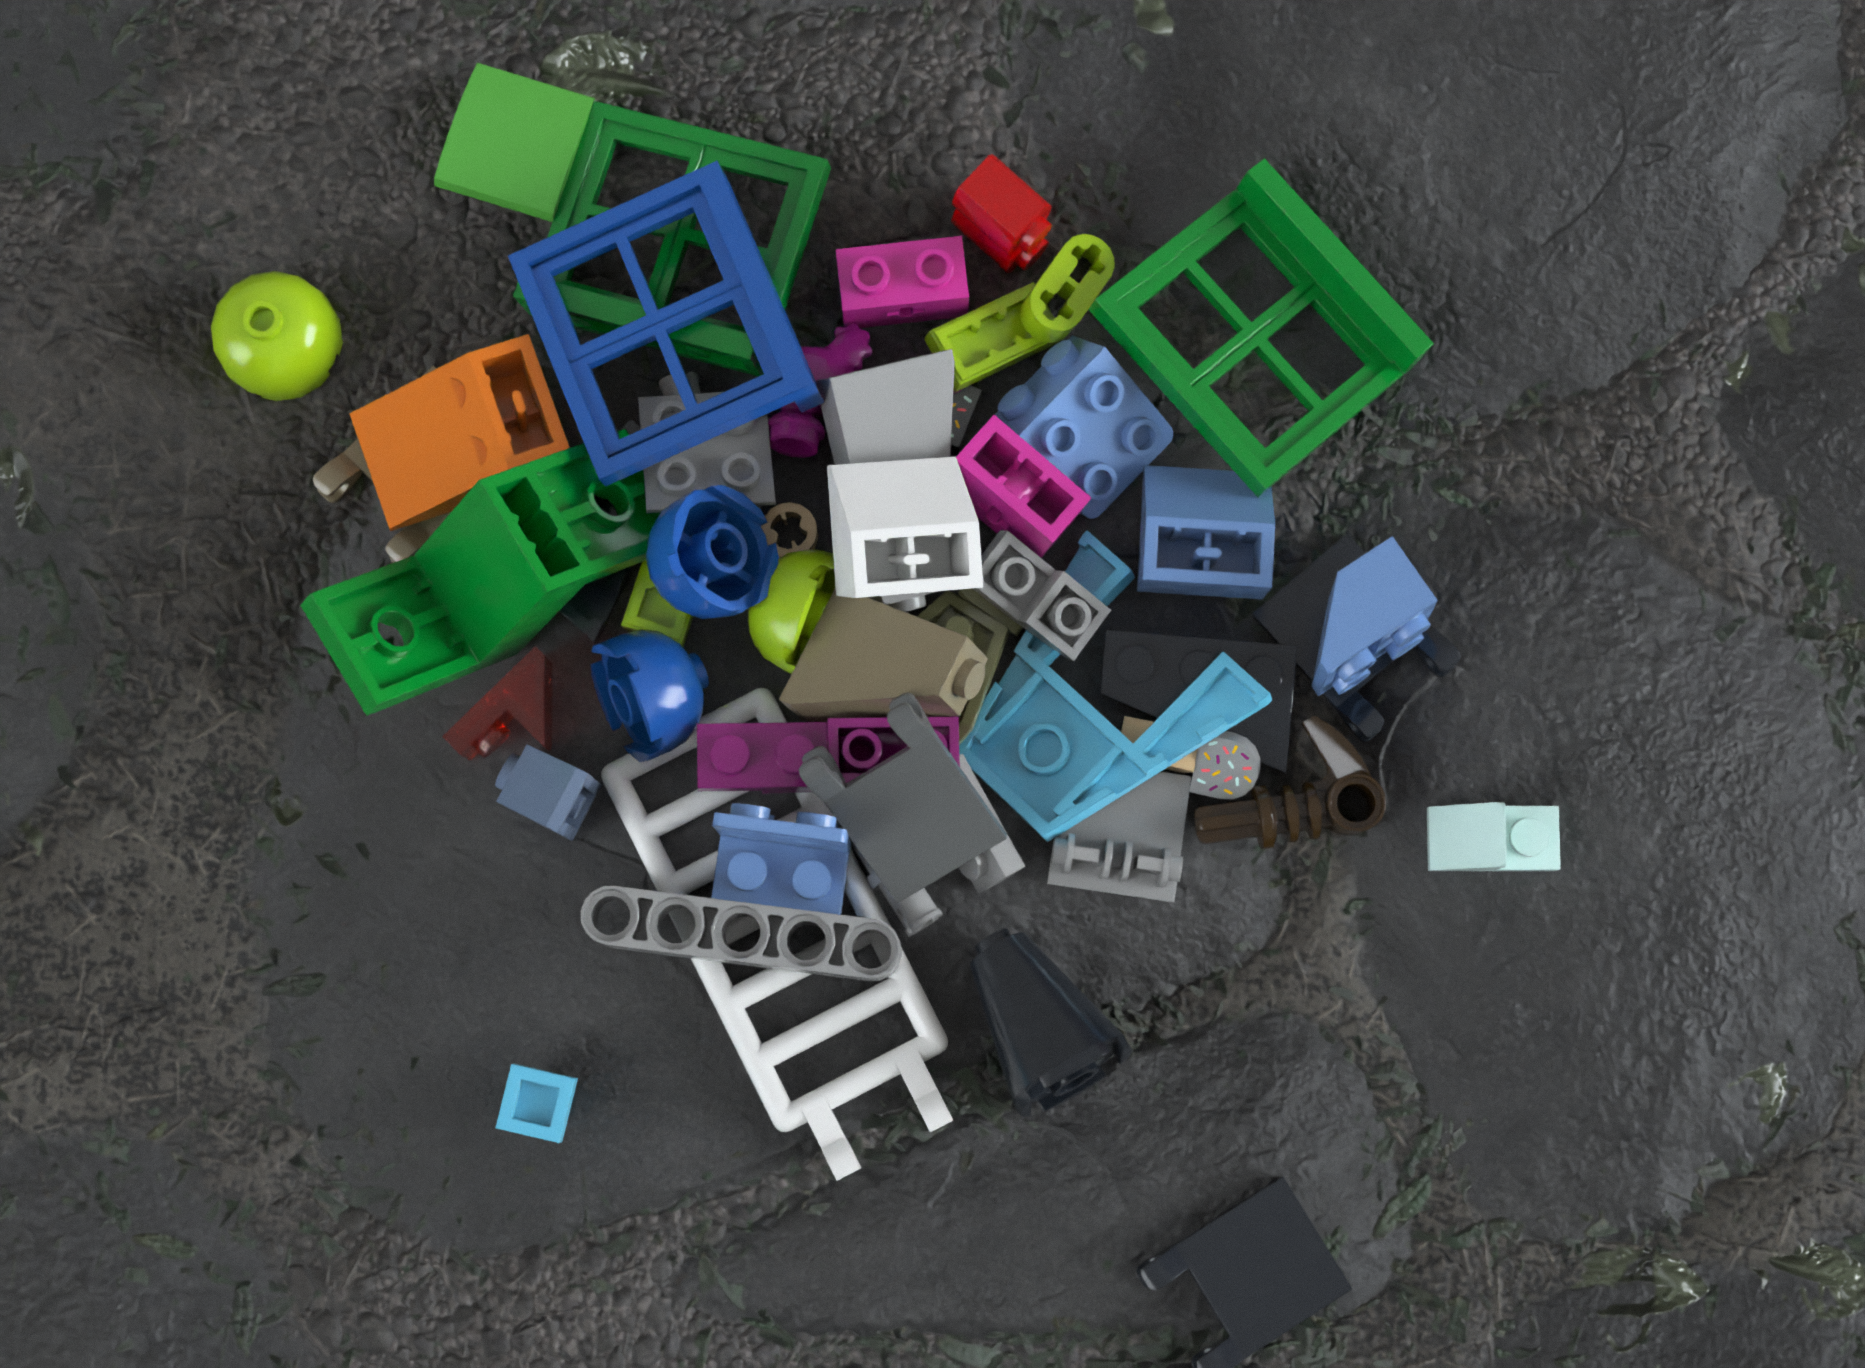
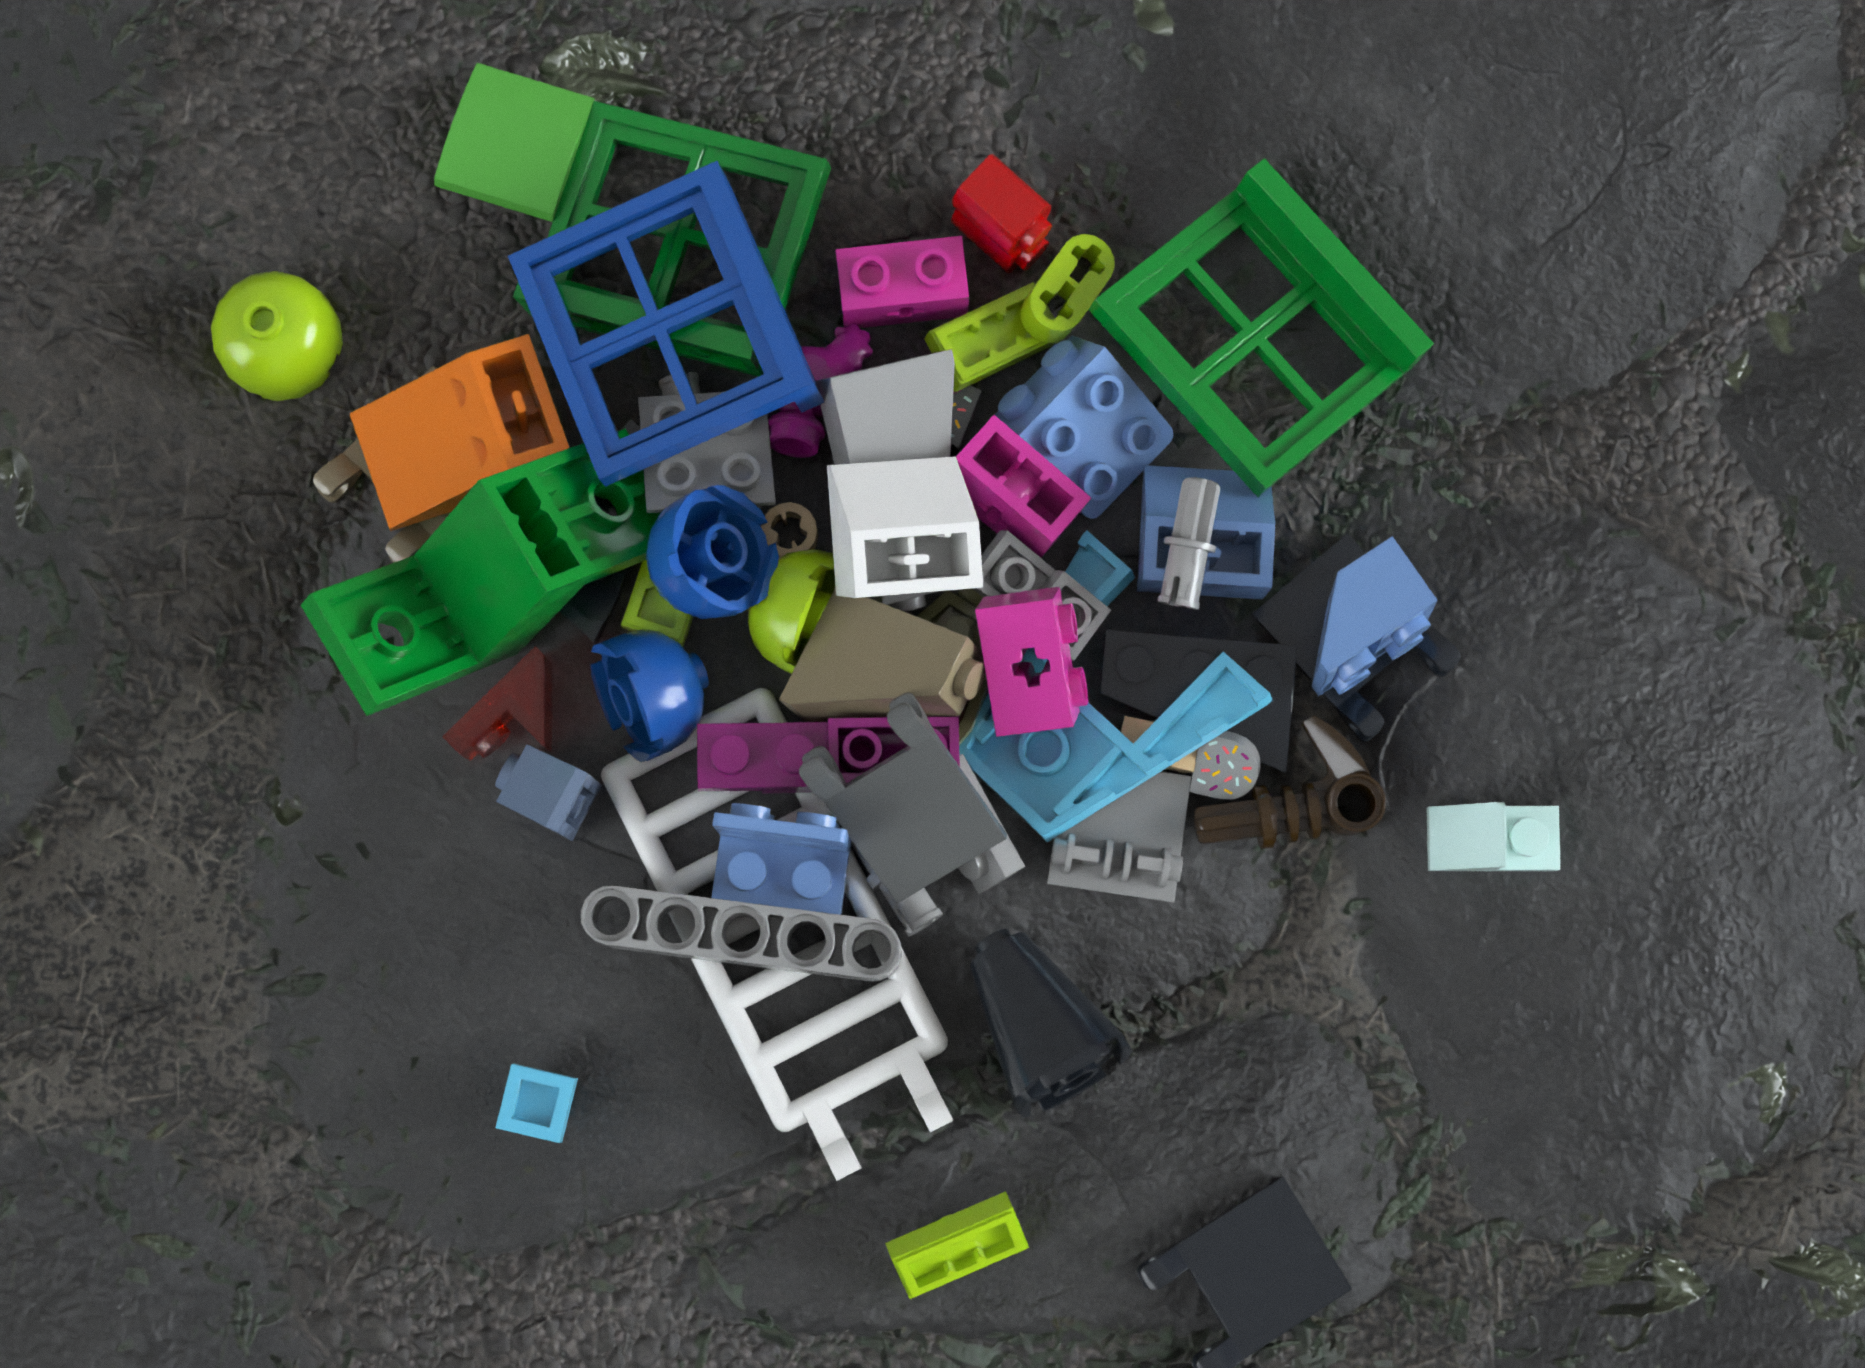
(957, 1245): none -> lime plate
(1018, 695): none -> dark pink brick
(1190, 543): none -> light grey axle

